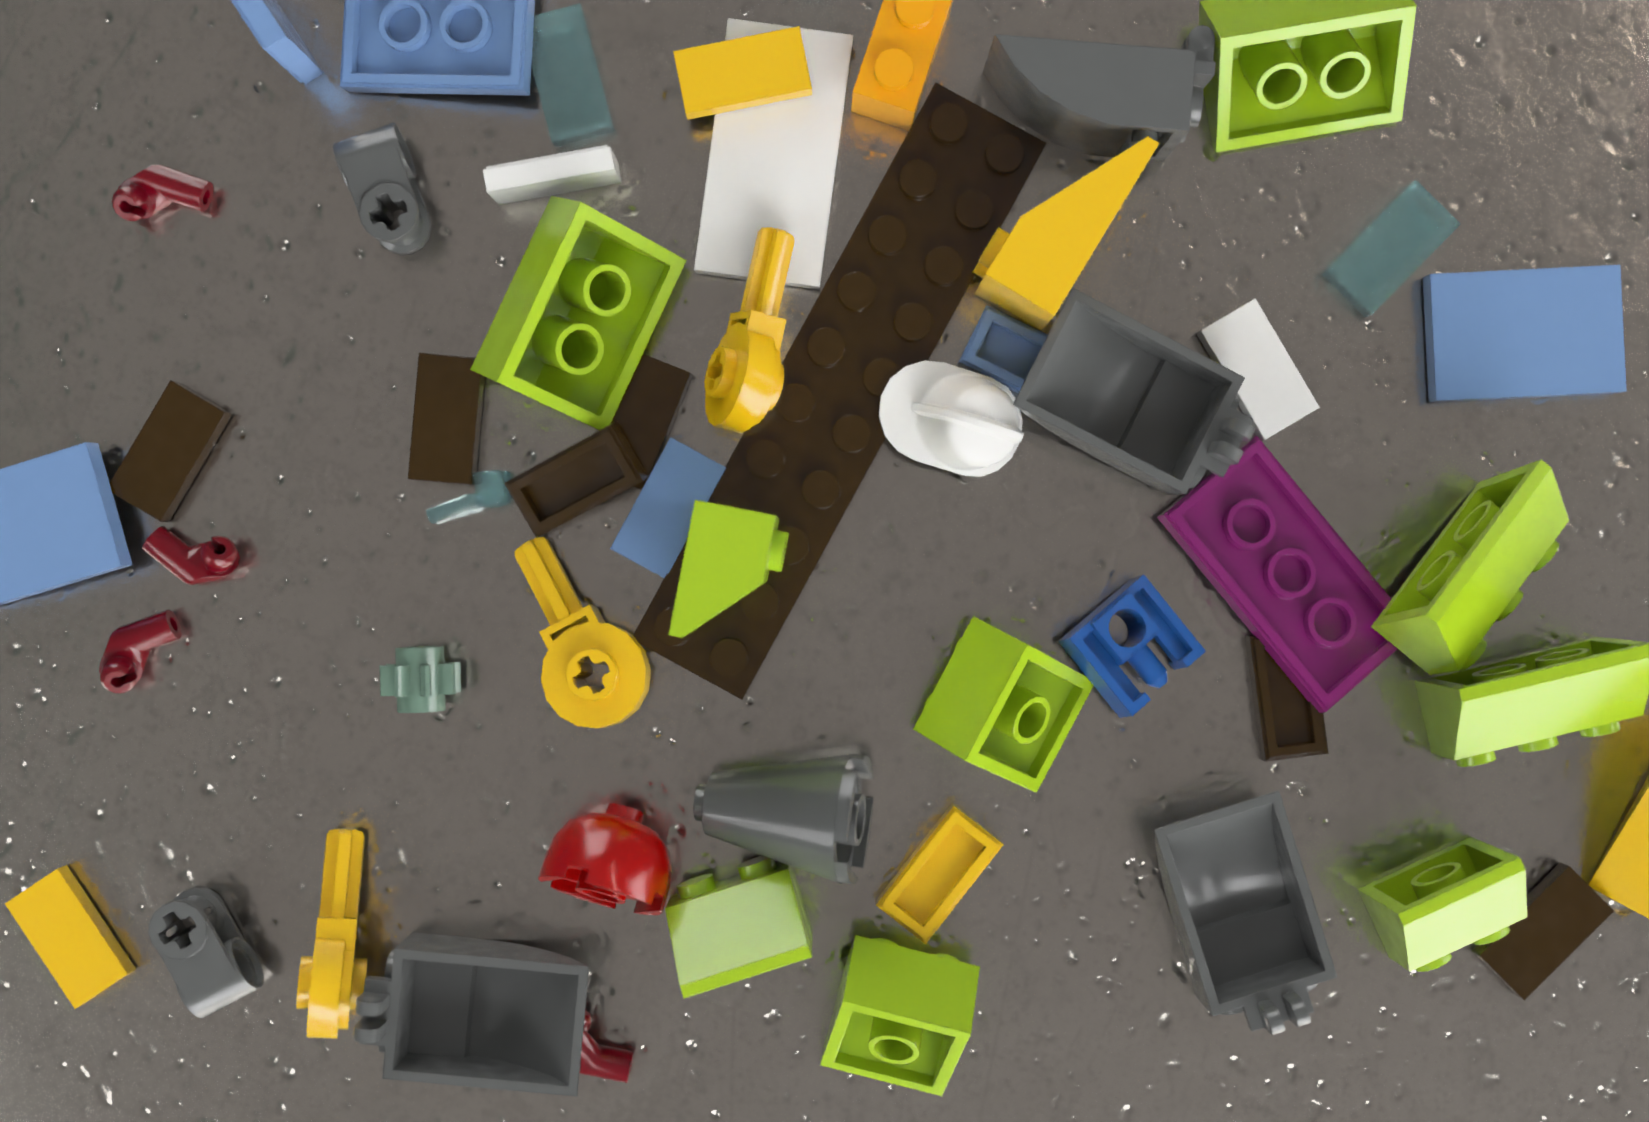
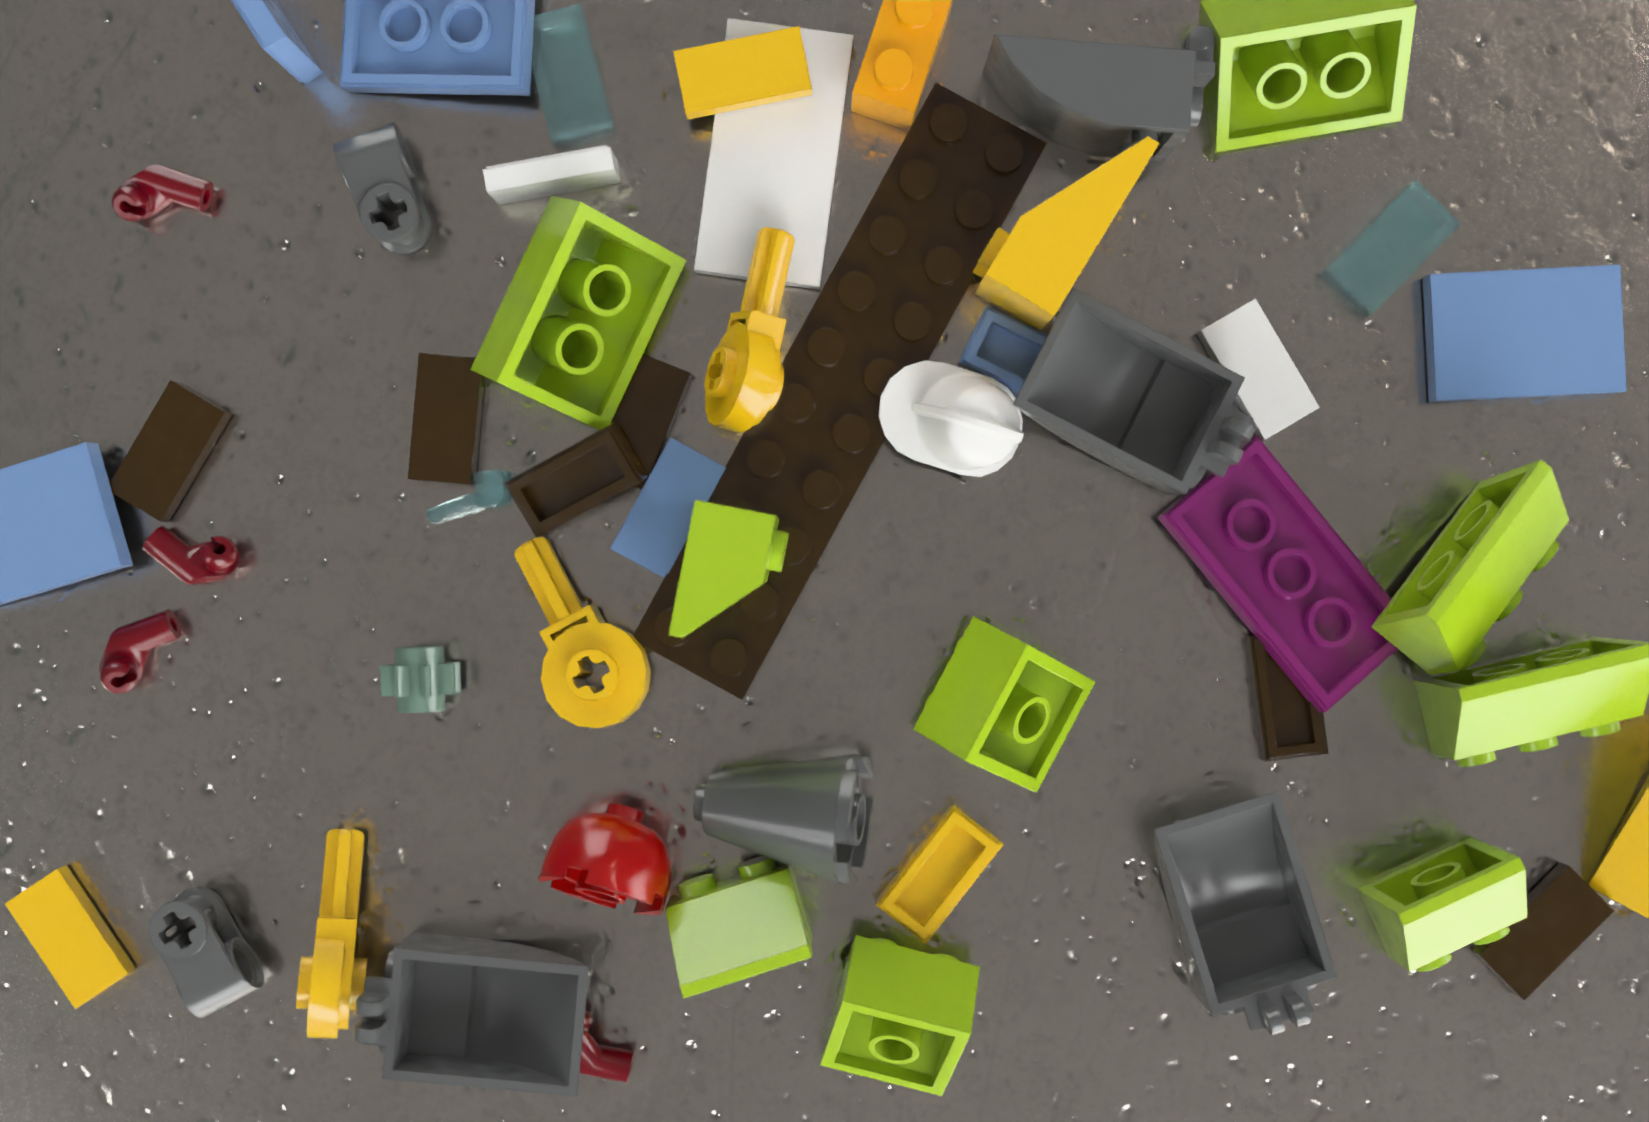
(1146, 618): blue brick -> none

